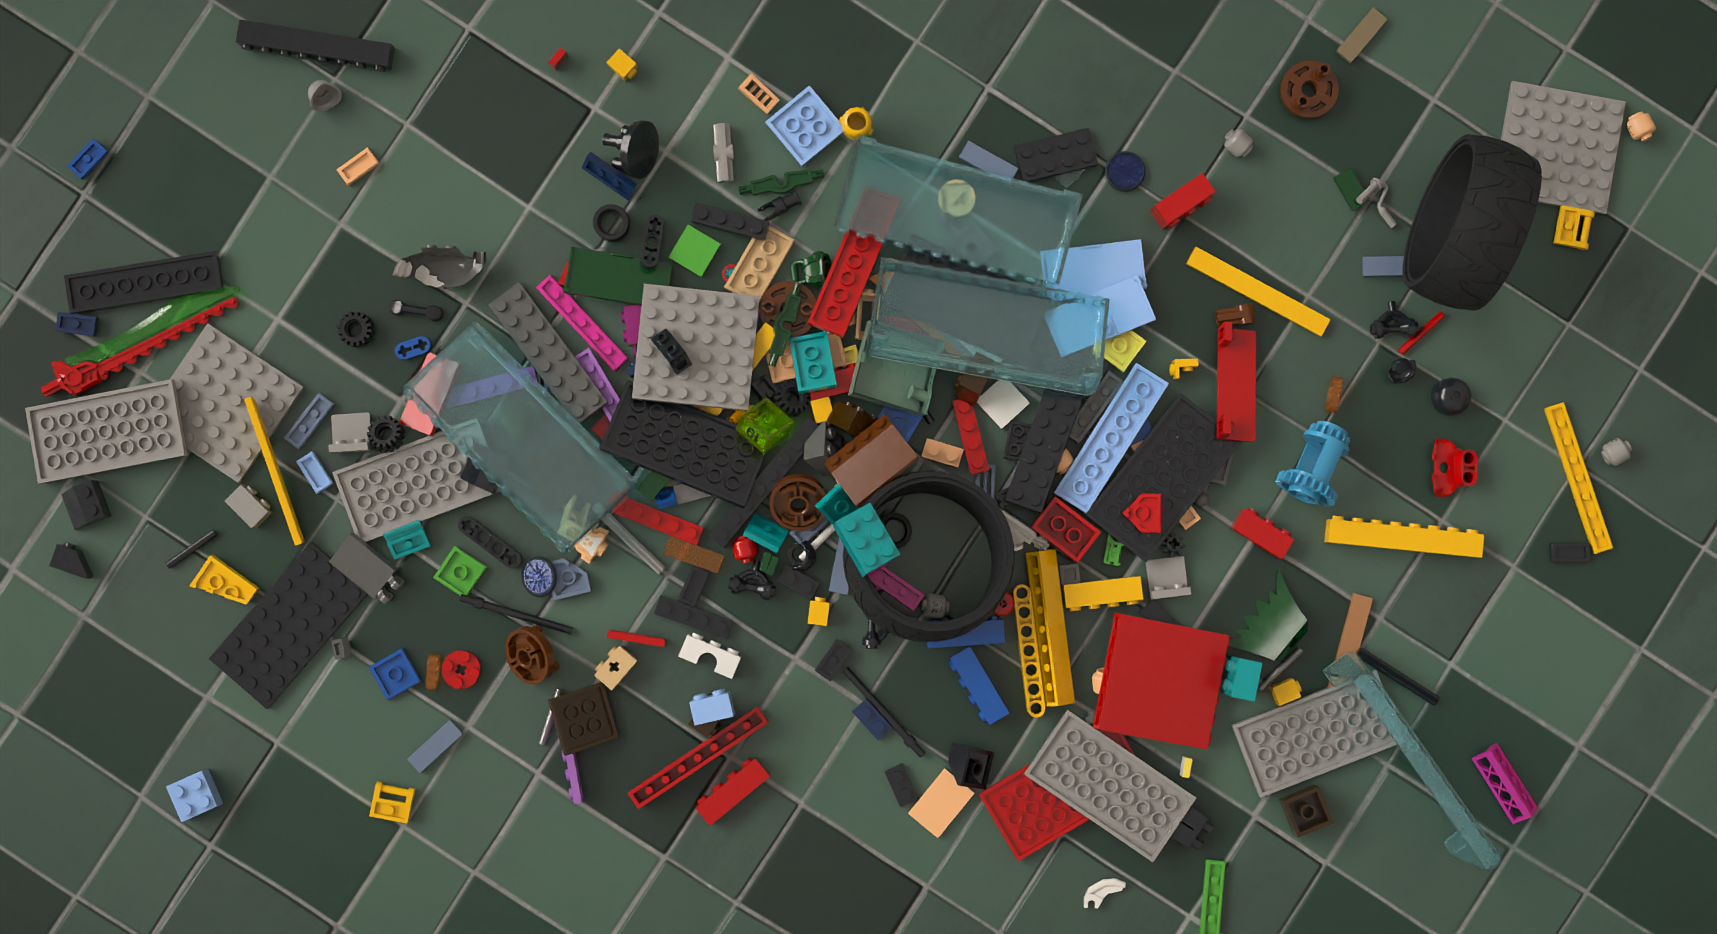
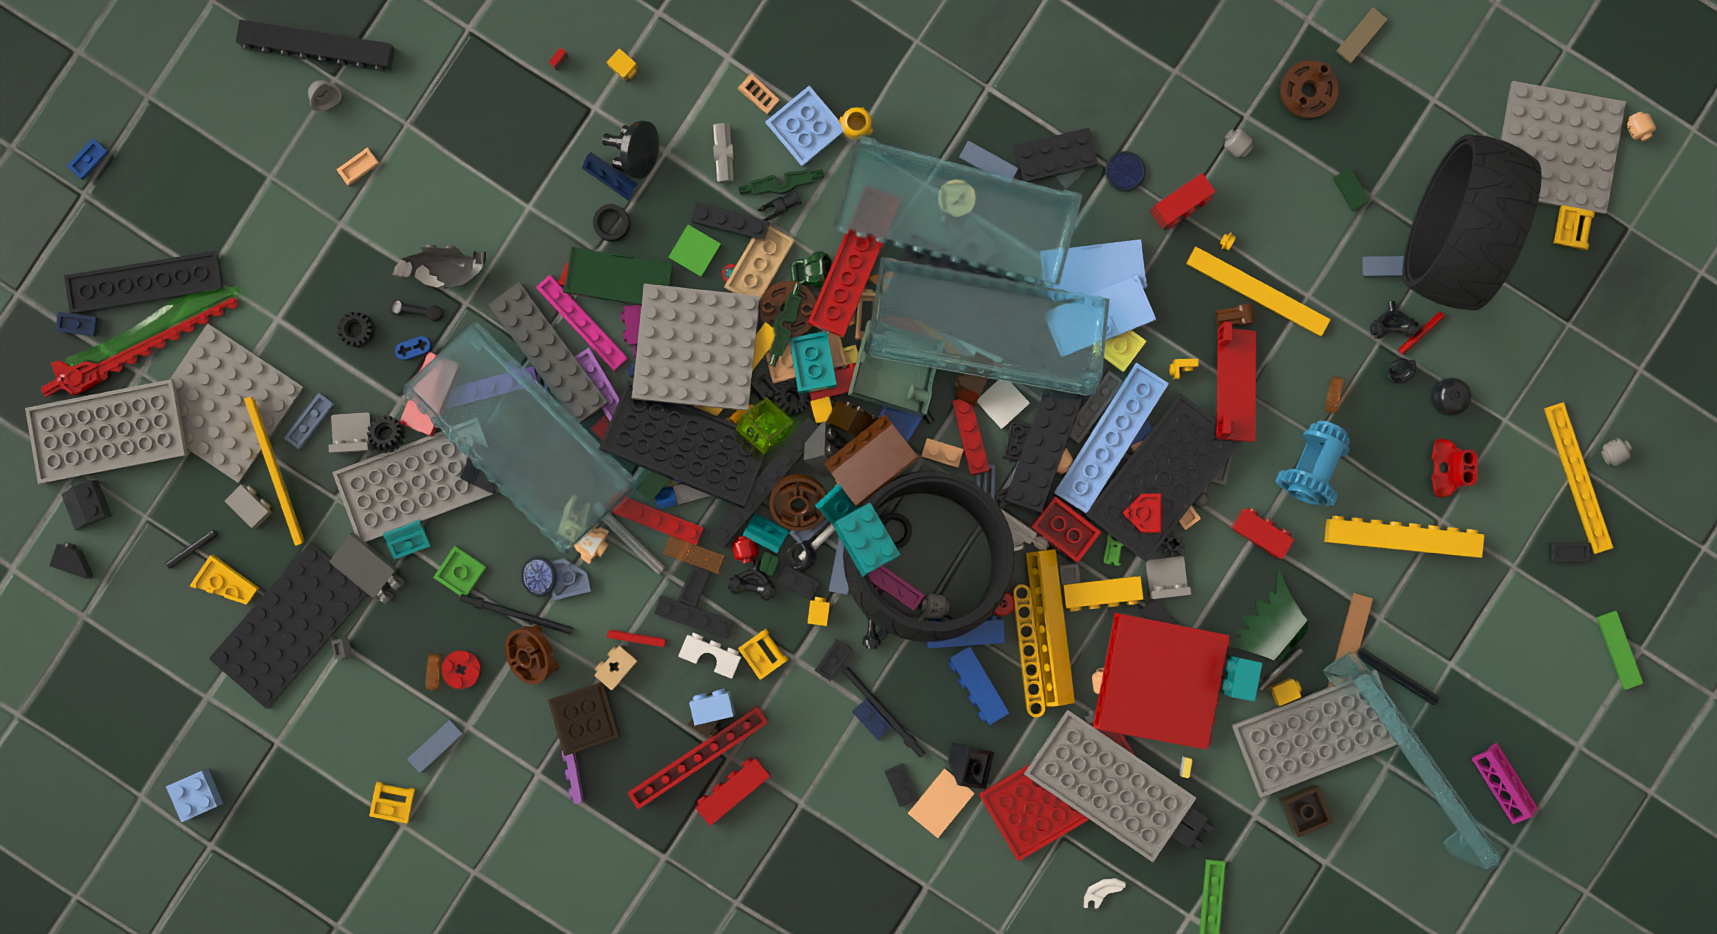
(315, 472): light blue tile -> none
(395, 673): blue tile -> none
(488, 544): black beam -> none
(549, 722): flat silver bar -> none
(659, 230): black beam -> none
(671, 351): black bracket -> none
(757, 657): none -> yellow plate
(1227, 241): none -> yellow plate
(1377, 184): light grey piece -> none
(1619, 650): none -> bright green tile

